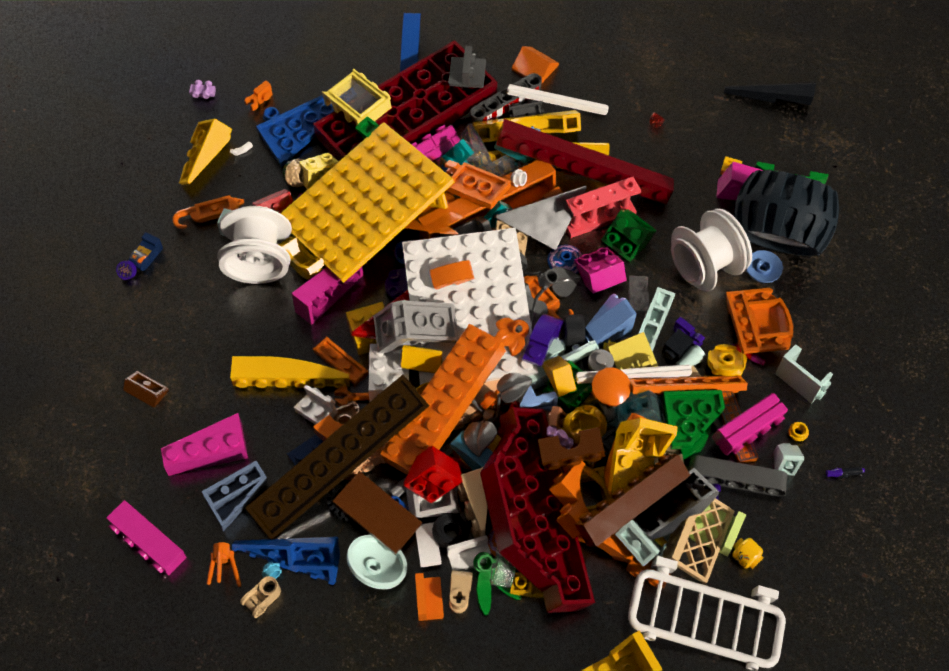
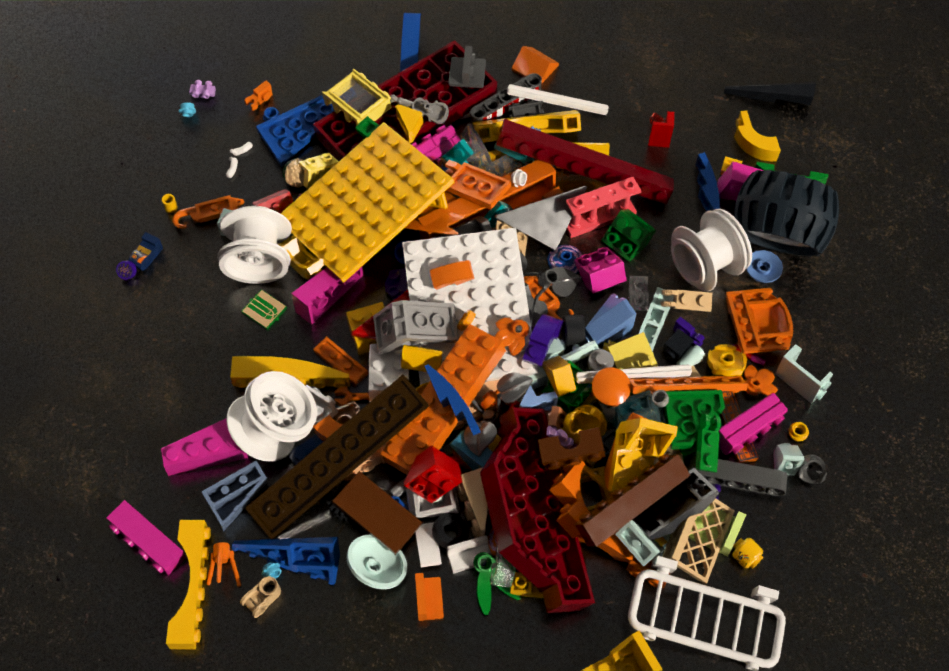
(145, 388): reddish brown slope -> none
(169, 203): none -> yellow hinge
(183, 627): none -> yellow arch
(187, 109): none -> medium azure plate
(207, 141): yellow wedge -> none
(233, 166): none -> white piece
(264, 309): none -> piece
(271, 416): none -> white wheel
(410, 121): none -> yellow slope
(436, 112): none -> light grey piece
(449, 396): none -> blue slope
(460, 588): tan piece -> none
(465, 320): none -> light orange tile
(662, 132): none -> red panel
(662, 398): none -> light grey hinge
(688, 300): none -> tan hinge
(708, 185): none -> blue slope
(708, 444): none -> green hinge
(754, 143): none -> yellow arch
(759, 381): none -> orange plate
(812, 469): none -> dark grey piece
(844, 472): piece -> none

